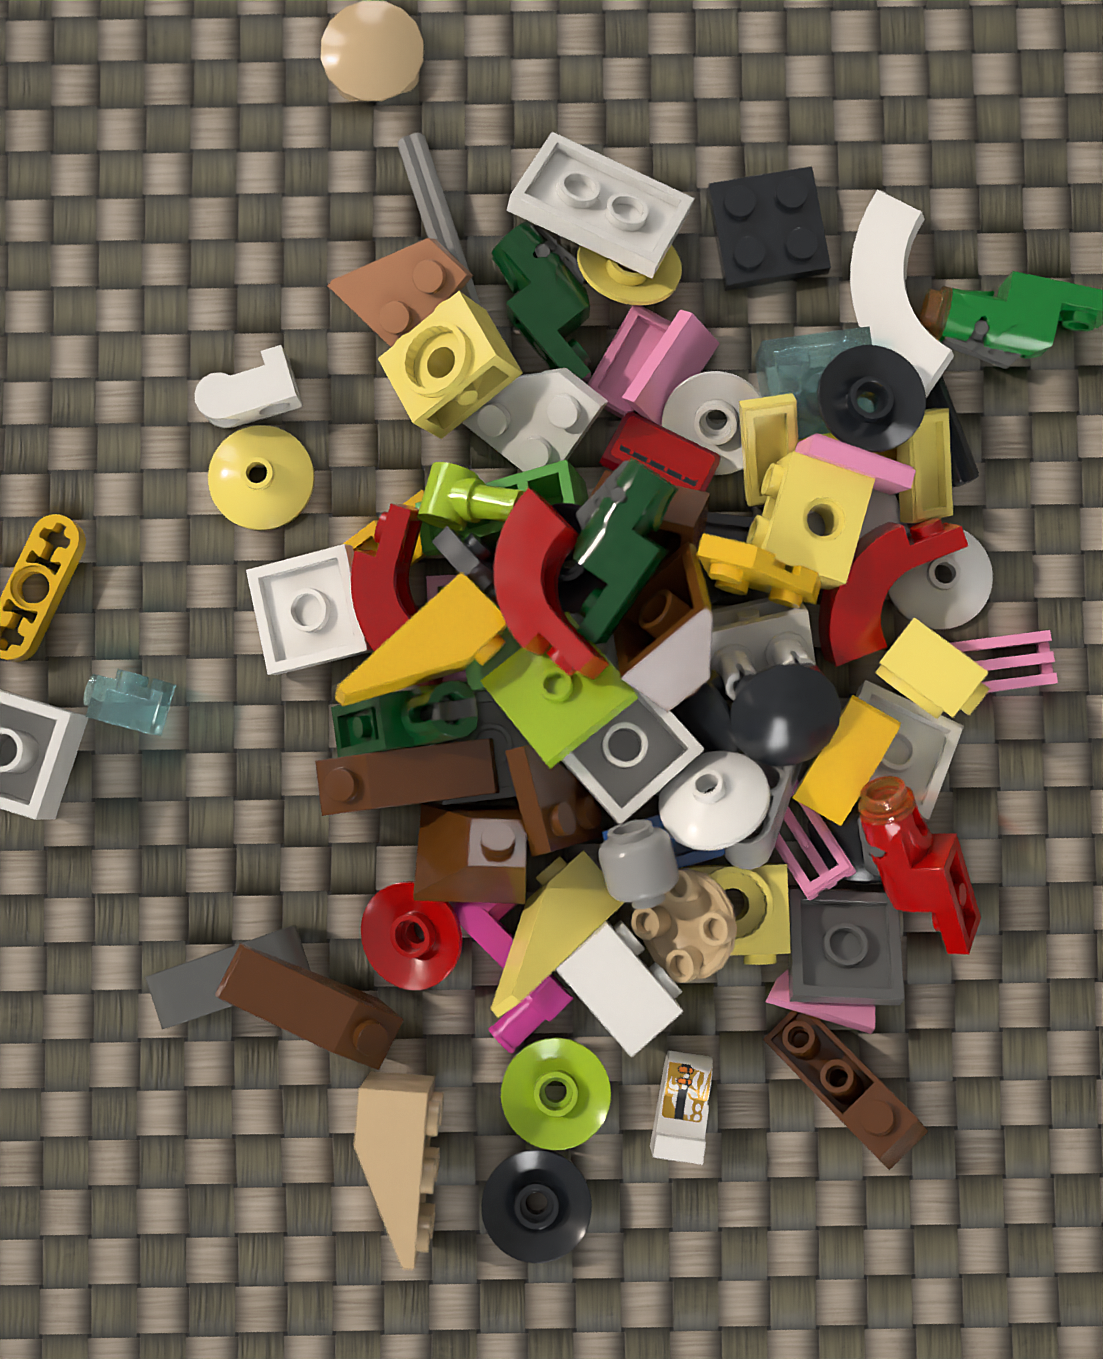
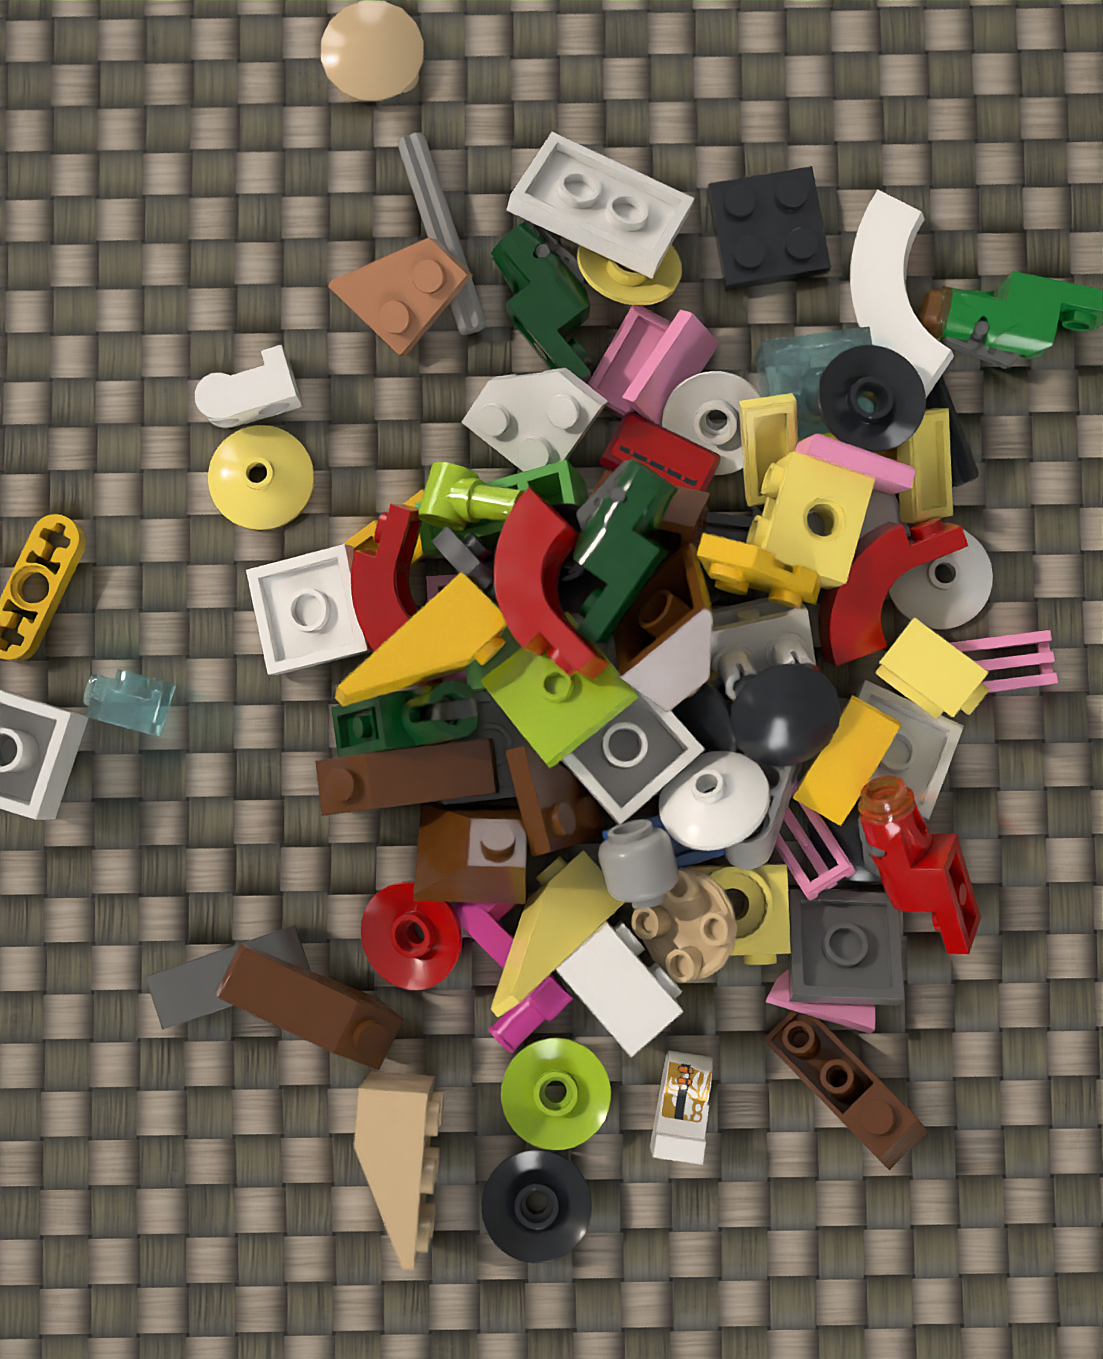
(449, 365): light yellow brick -> none

